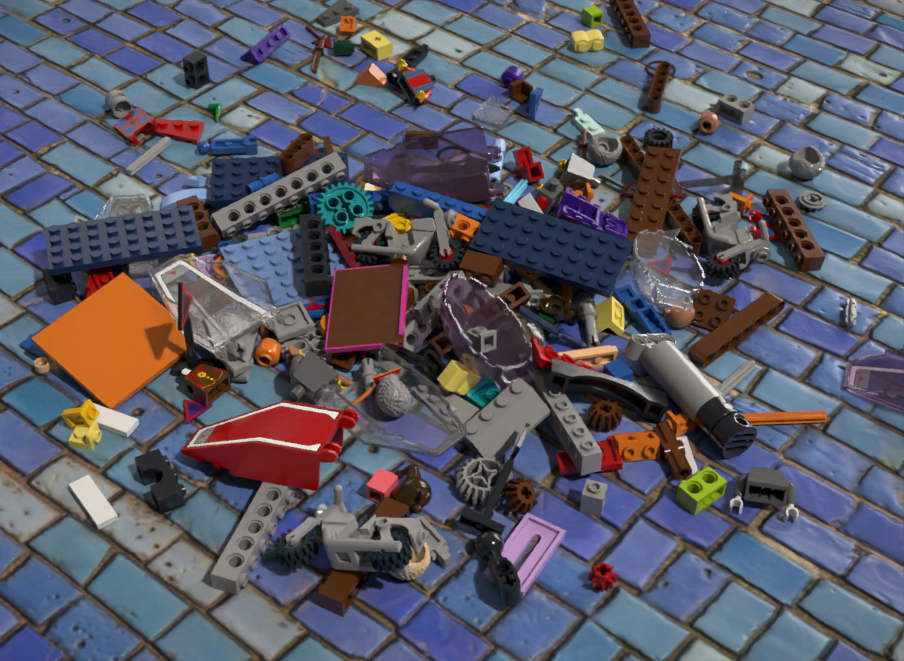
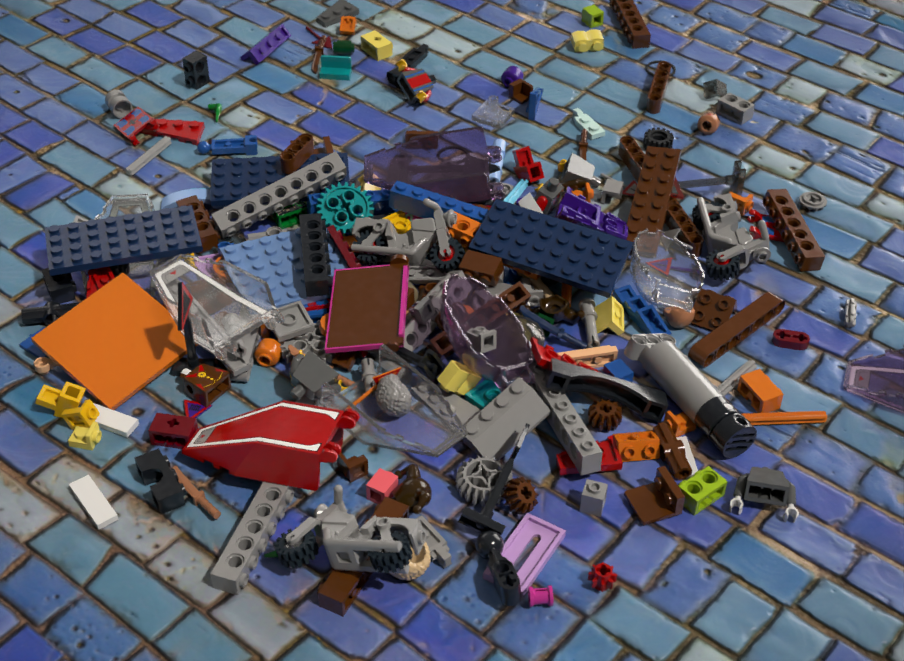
(45, 314): none -> black piece
(60, 400): none -> yellow brick
(172, 430): none -> dark red brick
(197, 181): light blue plate -> none
(197, 496): none -> nougat sword
(261, 183): blue pin -> none
(335, 67): none -> teal panel
(353, 467): none -> reddish brown panel
(372, 77): orange slope -> none
(540, 596): none -> dark pink bush
(604, 149): light grey hair -> none
(612, 189): none -> light grey panel
(657, 499): none -> reddish brown bracket
(714, 88): none -> clear smoke panel
(761, 391): none -> orange brick
(790, 339): none -> dark red beam
(807, 162): light grey hair -> none

